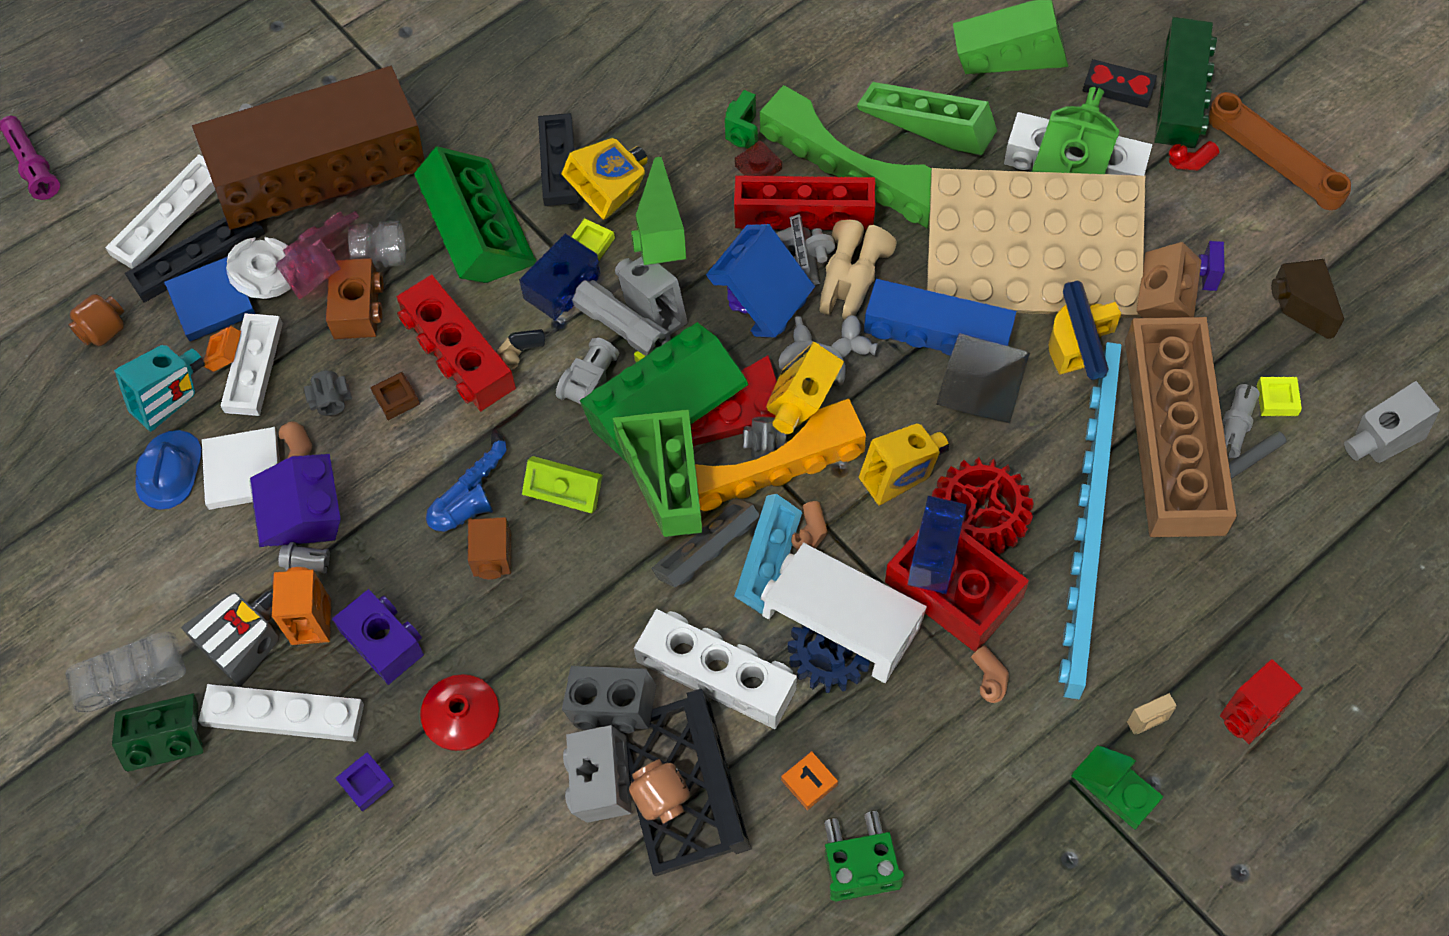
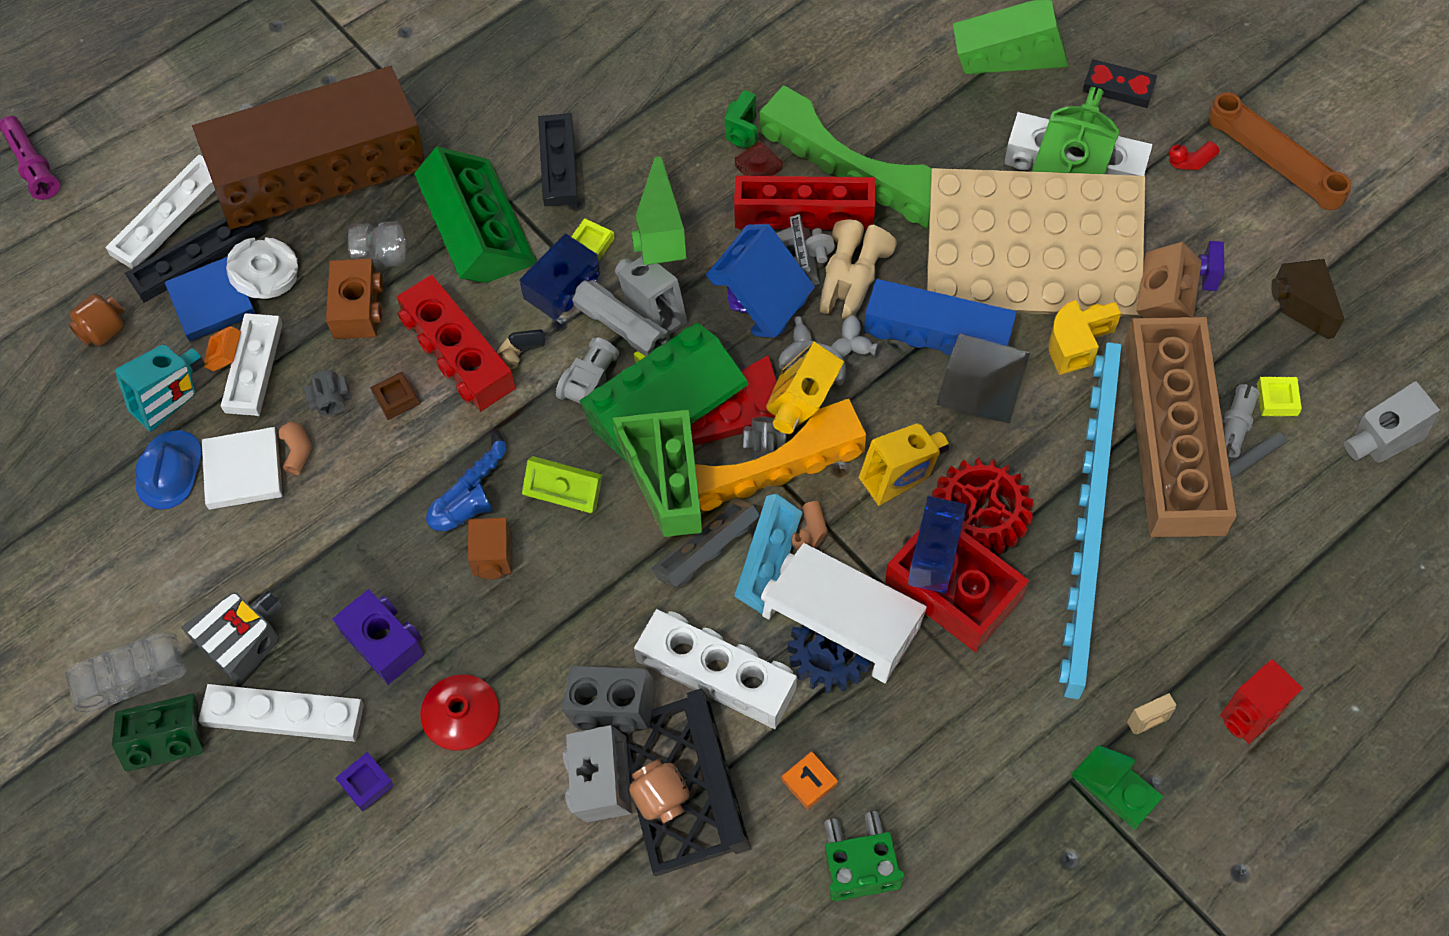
(296, 501): dark purple slope -> none
(301, 606): orange brick -> none
(308, 260): clear pink bracket -> none
(310, 558): light grey pin -> none
(605, 174): yellow torso -> none
(942, 118): bright green slope -> none
(995, 675): nougat arm -> none
(1085, 330): dark blue axle -> none
(1185, 82): dark green brick -> none

